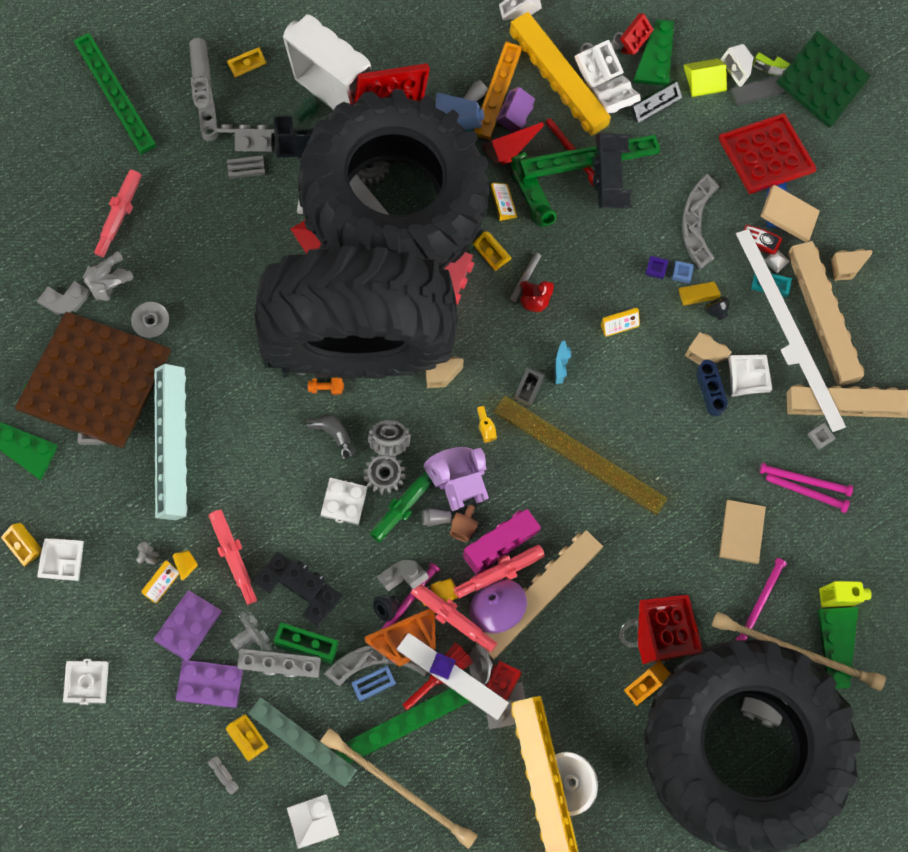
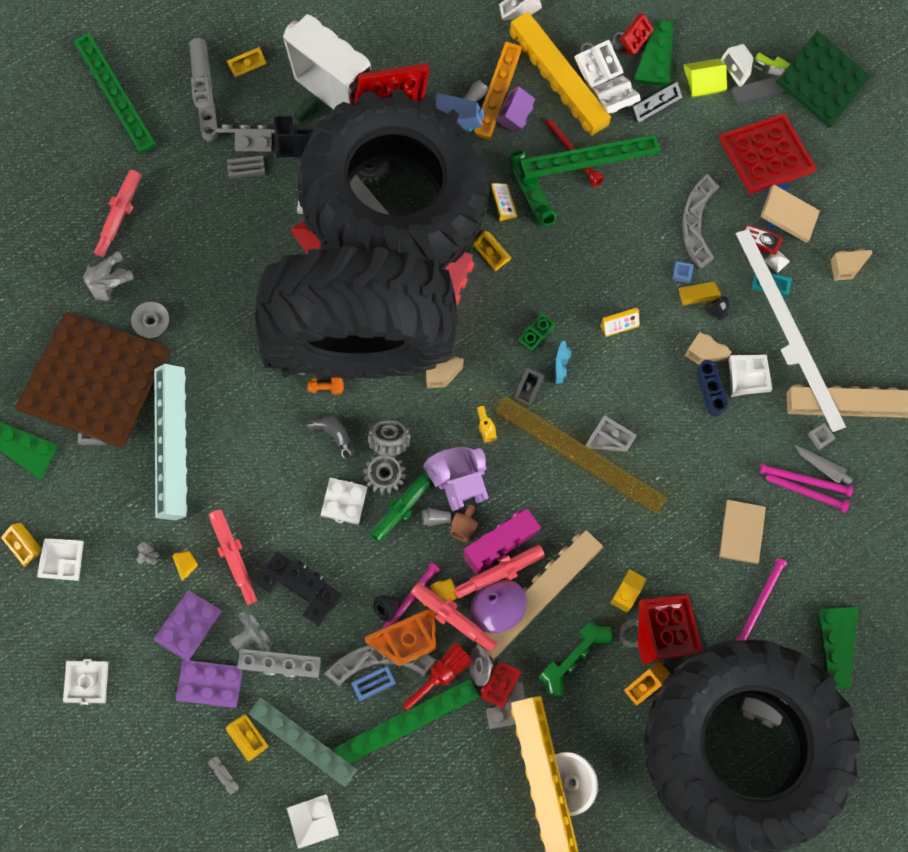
(69, 302): light grey plate -> none
(160, 582): slope -> none
(305, 643): green brick -> none
(400, 571): light grey plate -> none
(442, 666): dark purple plate -> none
(458, 680): white tile -> none
(464, 835): tan hose -> none
(510, 145): red slope -> none
(526, 275): light grey bar -> none
(535, 296): red hair -> none
(537, 332): none -> green slope
(590, 635): none -> green plate
(608, 170): black bracket -> none
(611, 436): none -> light grey wing
(628, 591): none -> yellow slope
(656, 267): dark purple plate -> none
(825, 314): tan brick -> none
(832, 470): none -> light grey bar
(843, 594): neon yellow torso -> none
(872, 679): tan hose -> none

